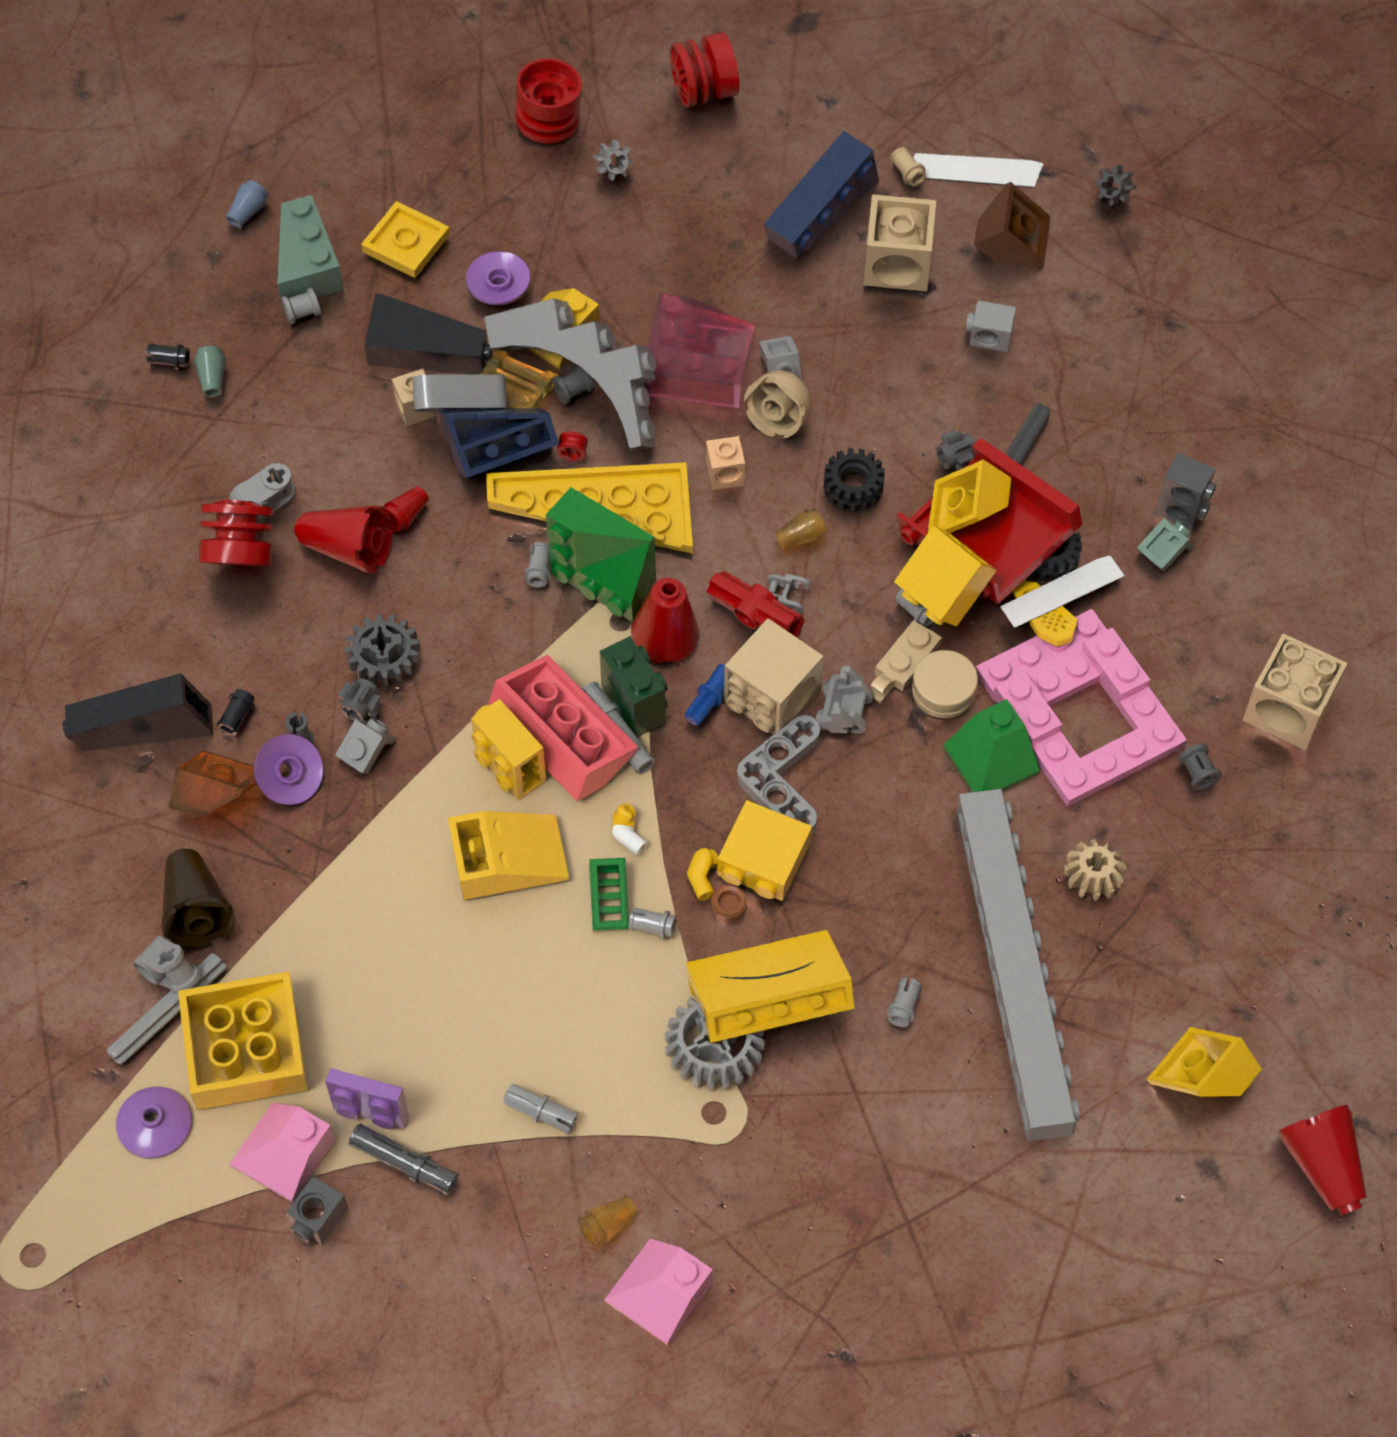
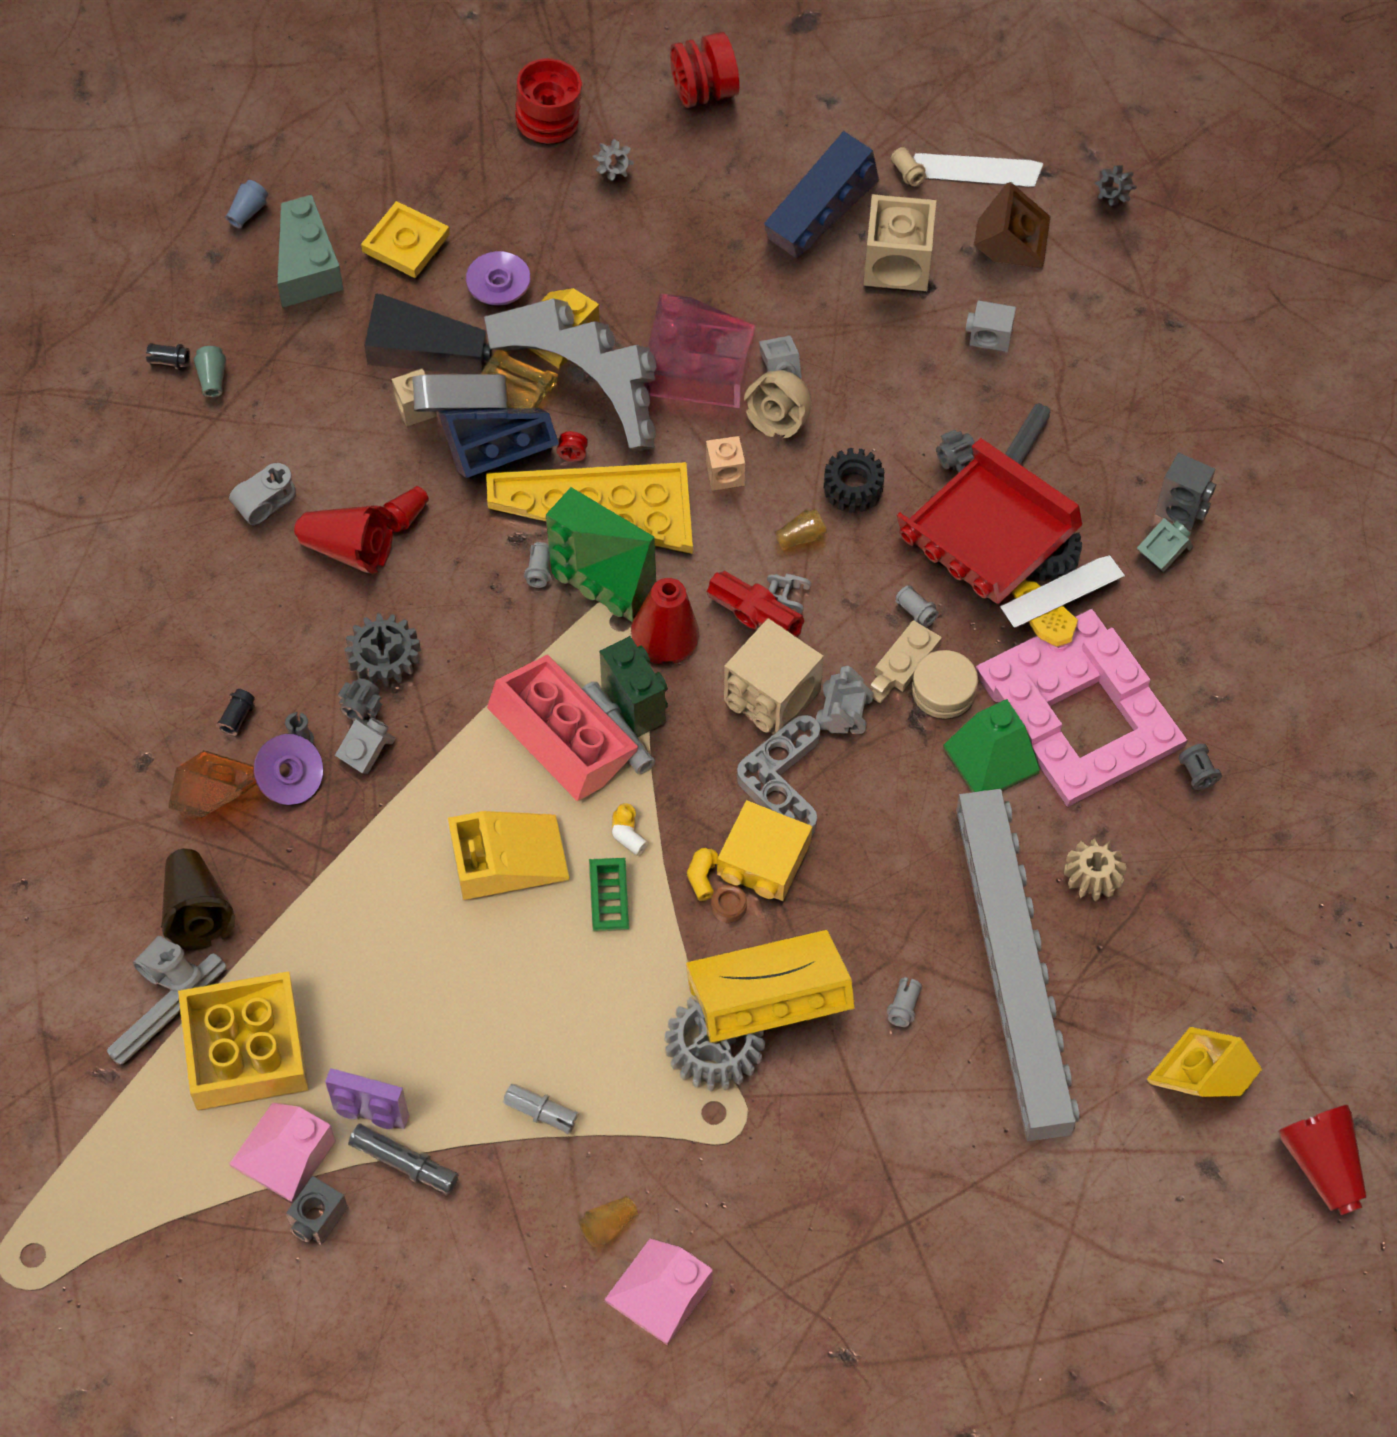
(139, 715): black slope -> none
(158, 1137): medium lavender dish -> none
(236, 534): red wheel -> none
(301, 305): light grey bush -> none
(507, 749): yellow brick -> none
(572, 384): dark grey bush -> none
(653, 922): light grey pin -> none
(708, 696): blue axle -> none
(944, 577): yellow brick -> none
(968, 496): yellow slope -> none
(1294, 691): tan brick -> none

